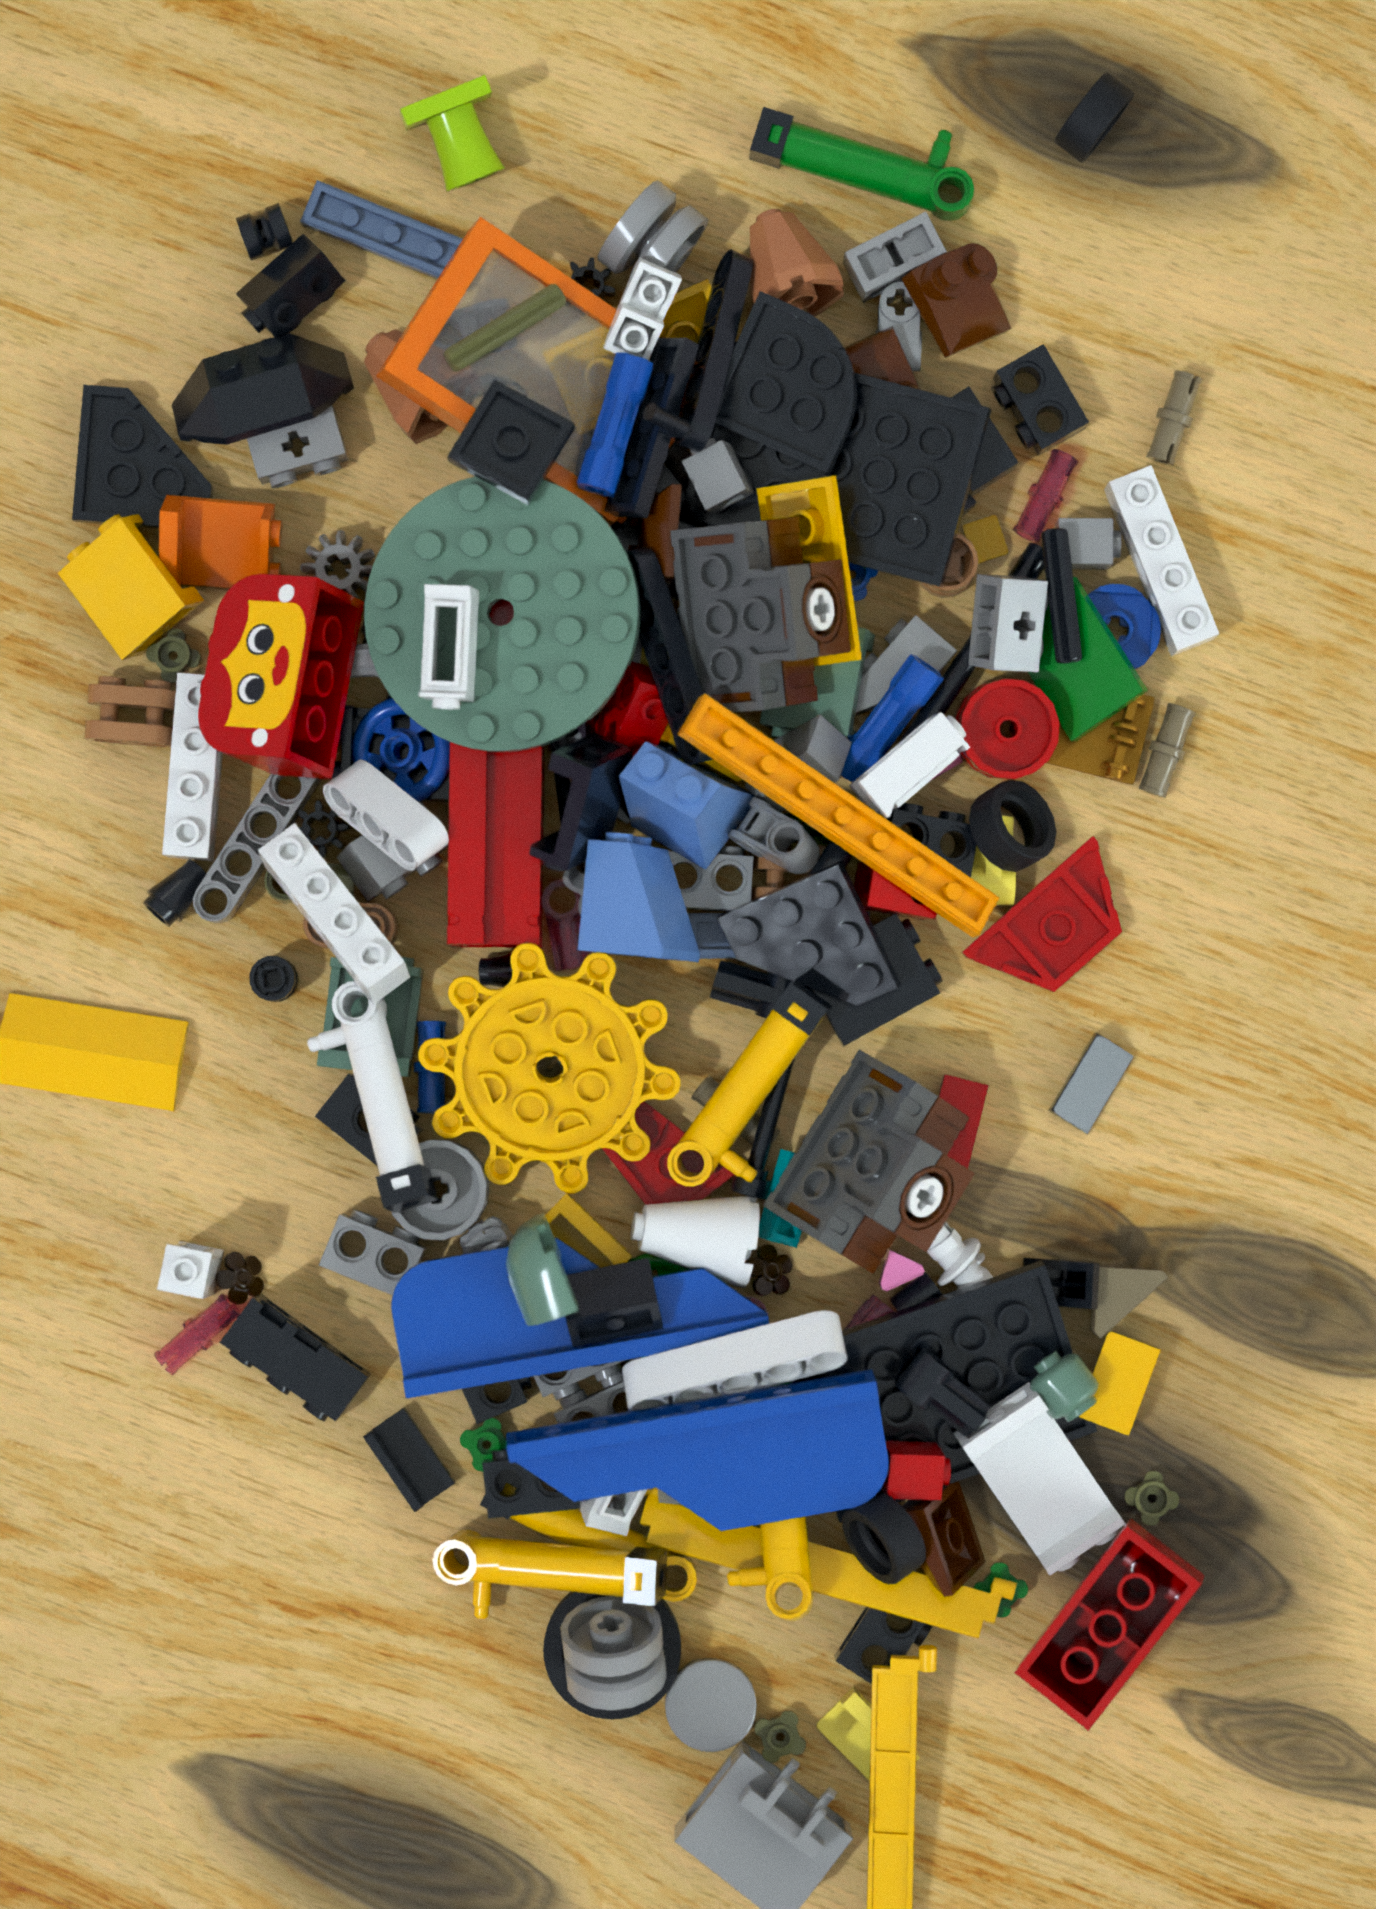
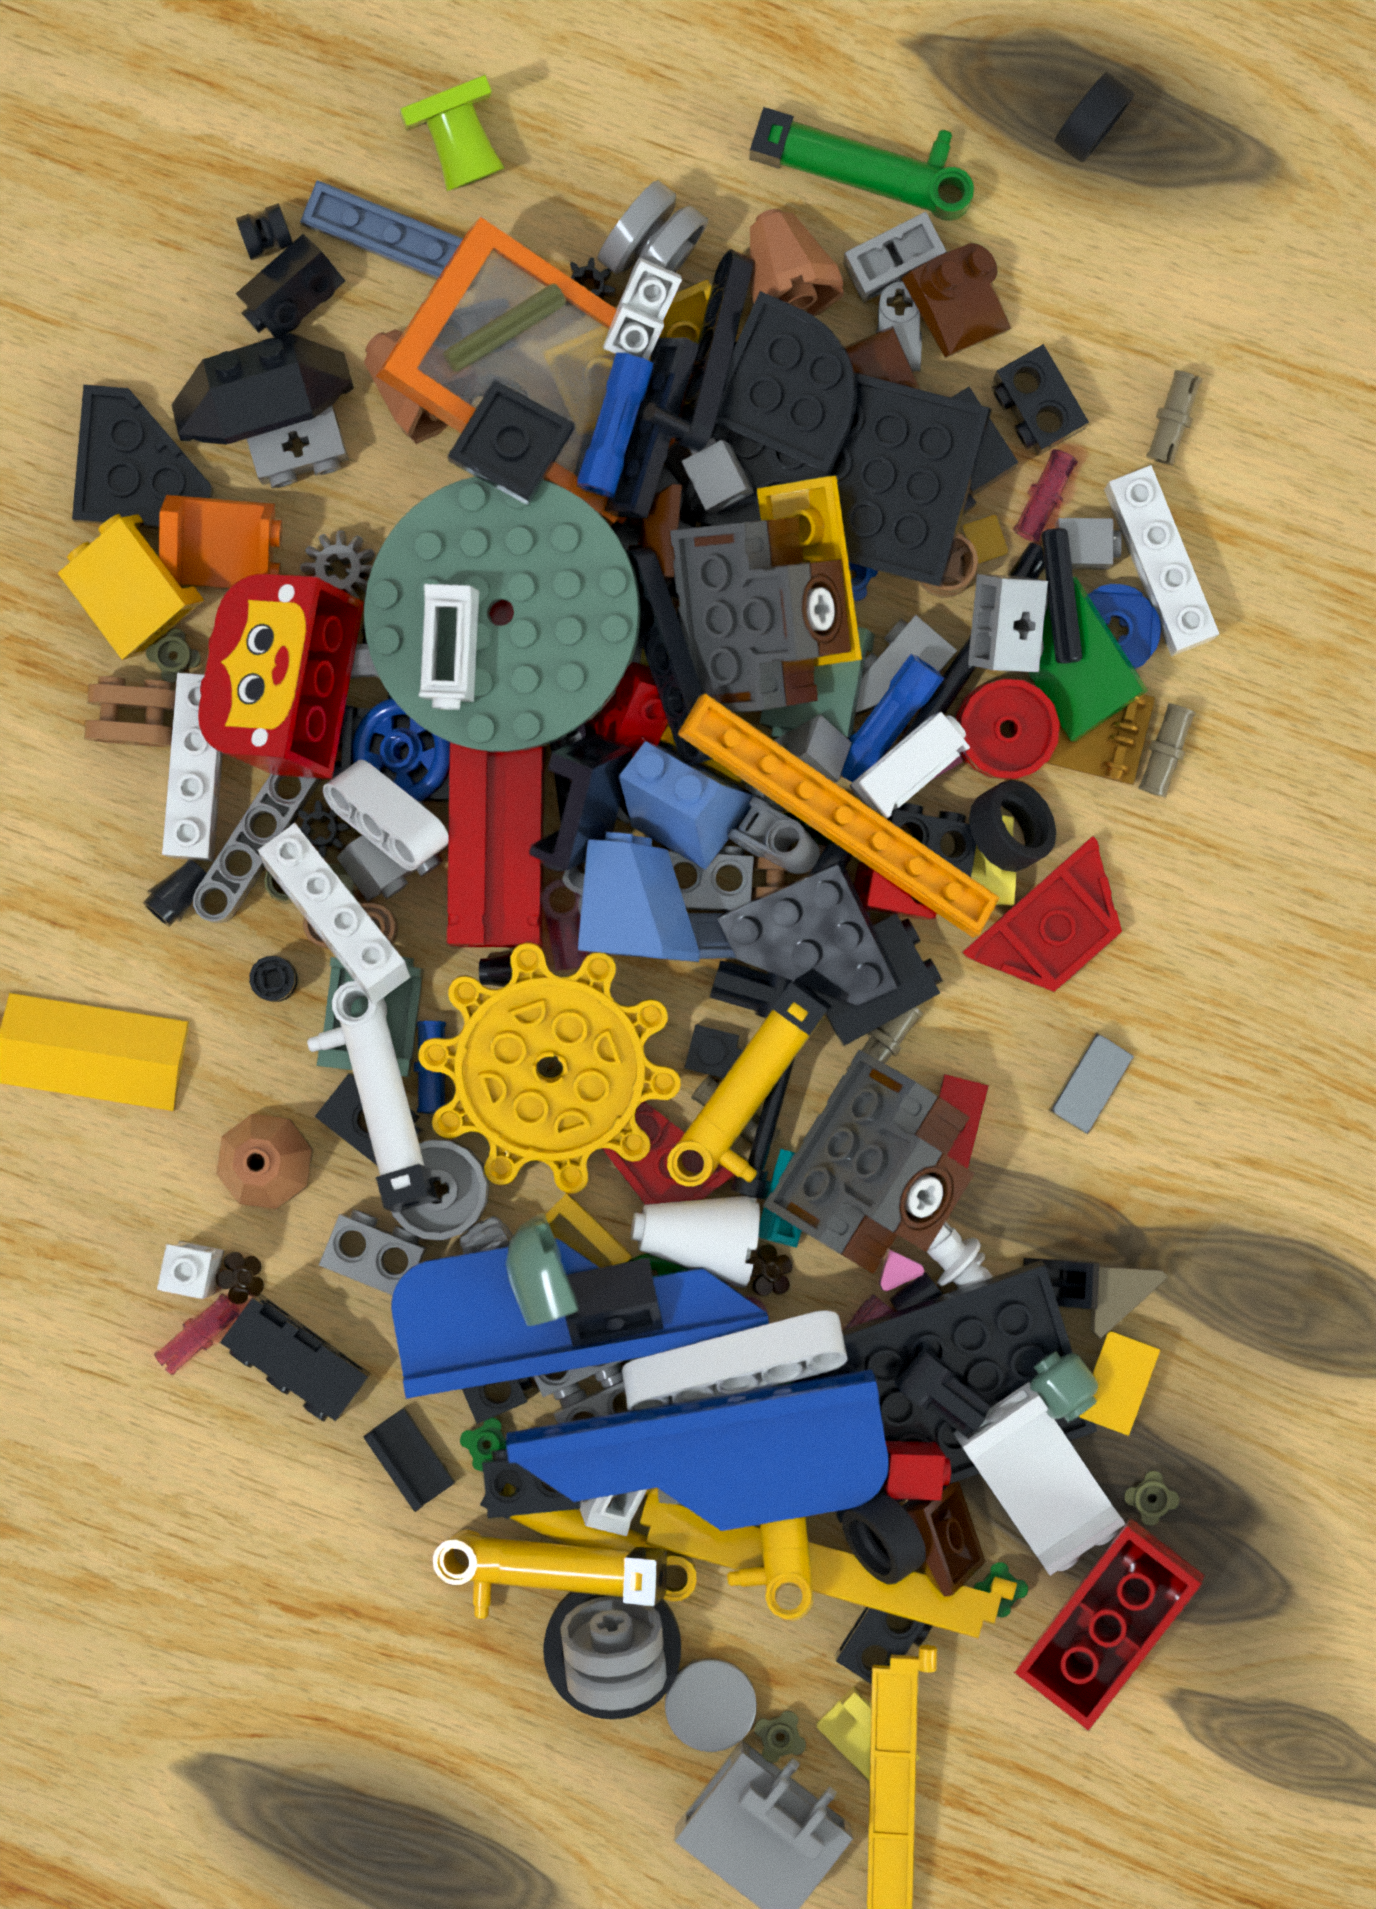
(285, 1157): none -> nougat cone
(712, 1051): none -> black plate
(887, 1038): none -> dark tan pin

